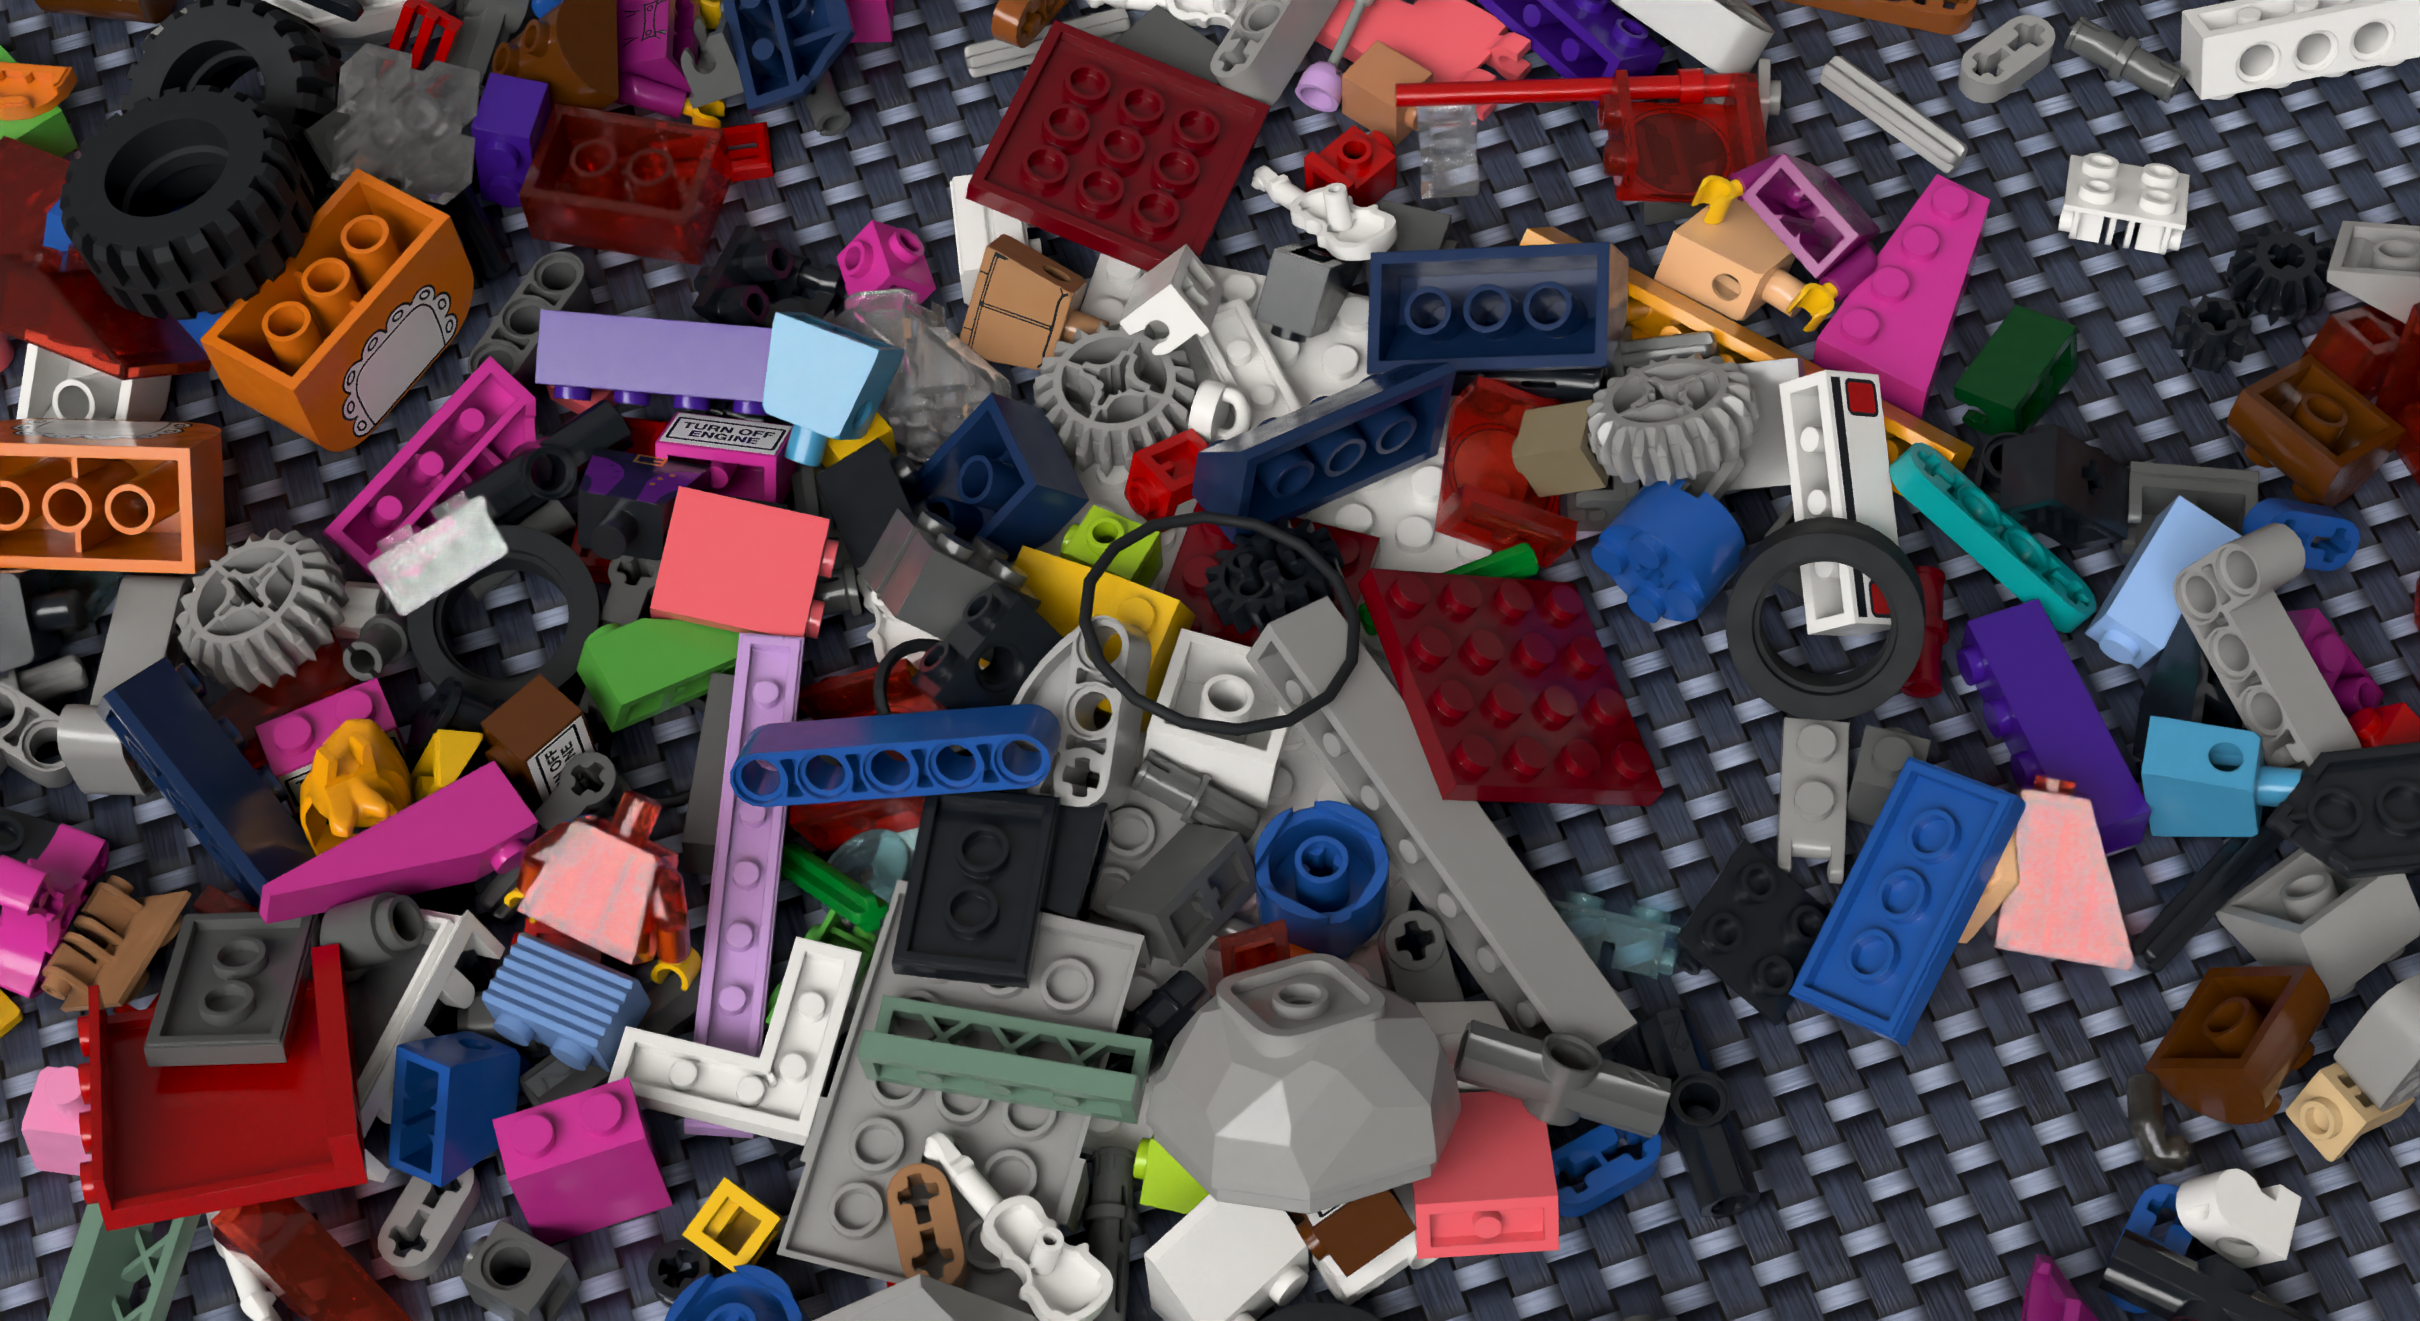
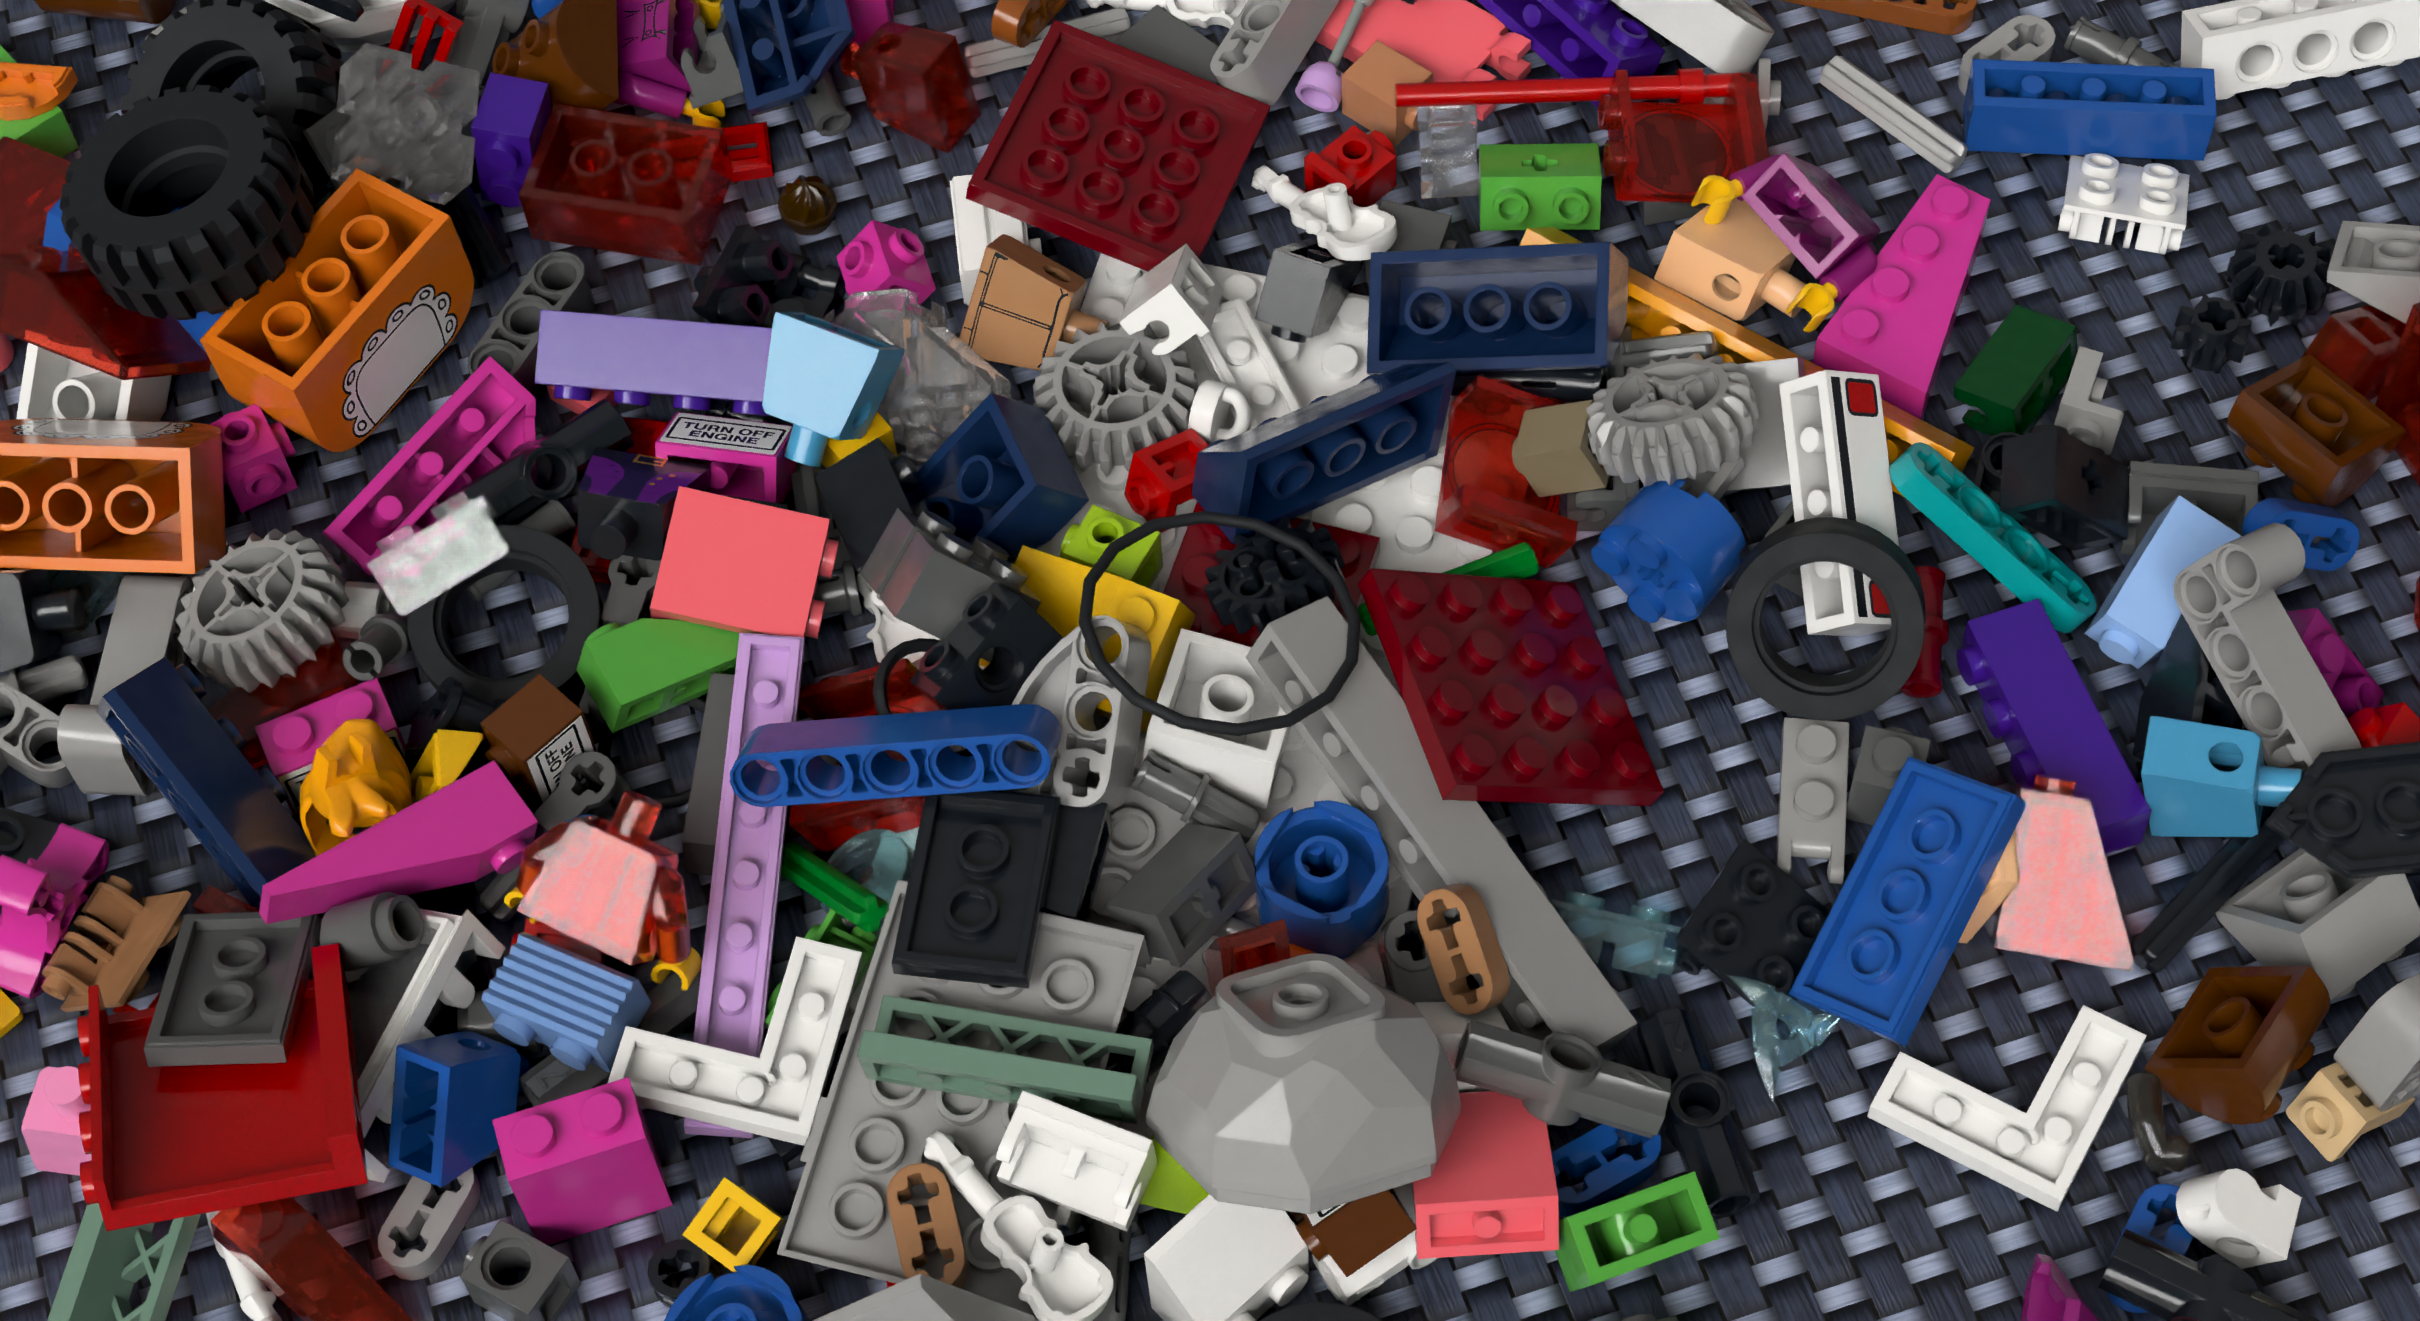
(255, 457): none -> dark pink brick
(807, 205): none -> dark brown plate
(915, 82): none -> clear red torso
(1076, 1161): none -> white hinge
(1463, 948): none -> medium nougat beam
(1539, 186): none -> bright green brick
(1634, 1231): none -> bright green brick
(1771, 1050): none -> clear light blue piece
(2024, 1151): none -> white plate
(2081, 404): none -> light grey bracket
(2089, 109): none -> blue brick

